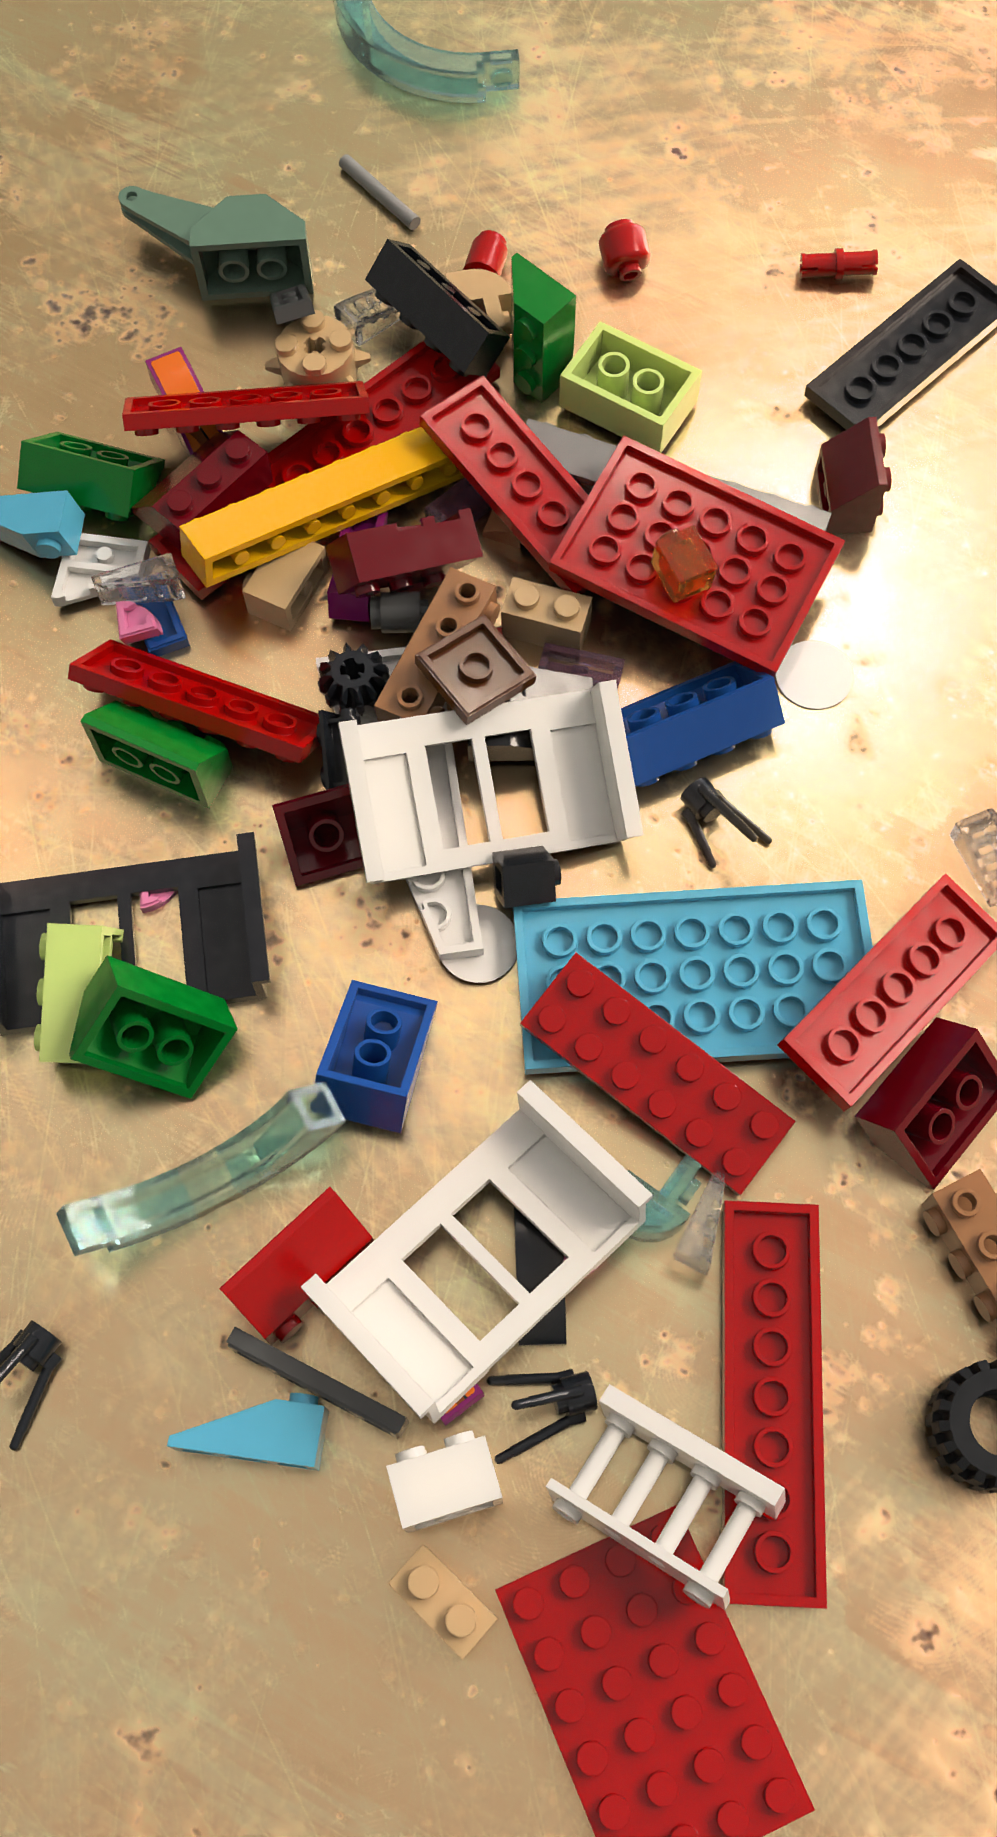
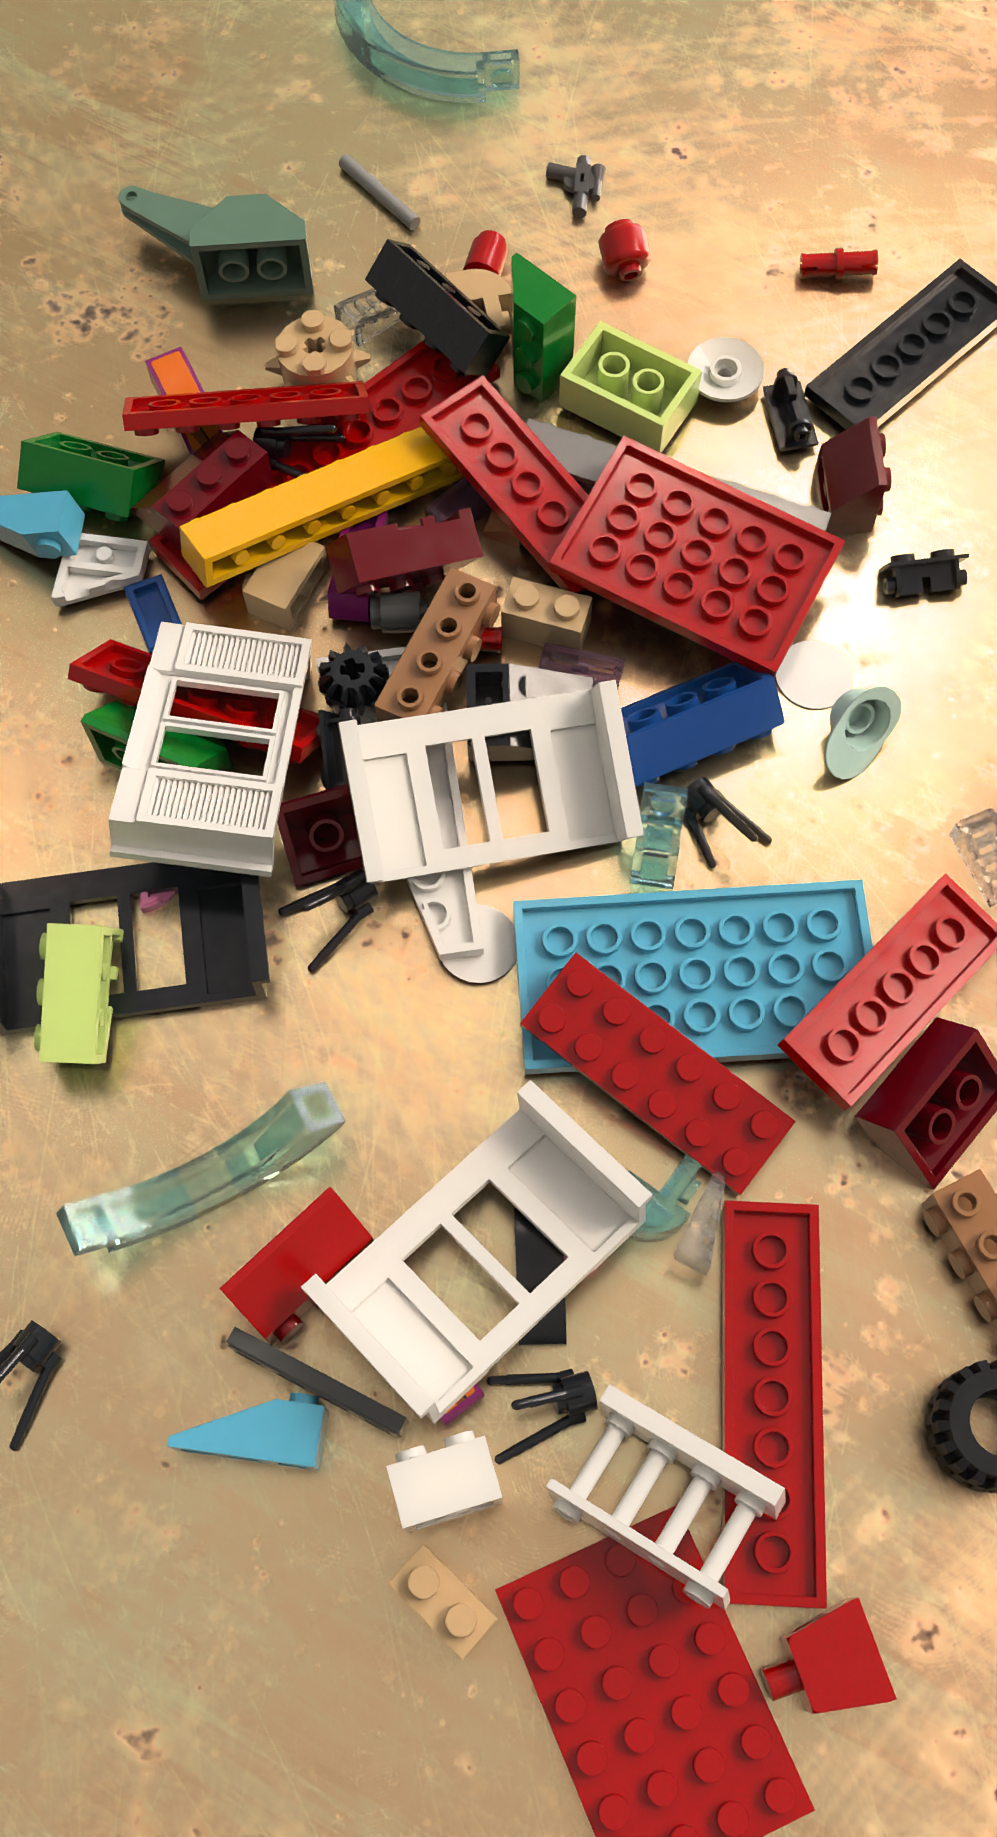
(136, 622): bright pink tile -> none
(140, 582): clear slope -> none
(150, 1028): green slope -> none
(202, 813): none -> white piece
(279, 440): none -> black plant
(291, 304): dark grey tile -> none
(350, 894): none -> black plant
(376, 1054): blue slope -> none
(475, 669): tile -> none
(525, 876): black brick -> none
(580, 181): none -> dark grey piece
(659, 847): none -> clear light blue brick
(683, 563): clear orange brick -> none
(729, 369): none -> white dish
(789, 412): none -> black hinge
(831, 1662): none -> red torso
(859, 727): none -> light aqua piece
(940, 569): none -> black hinge

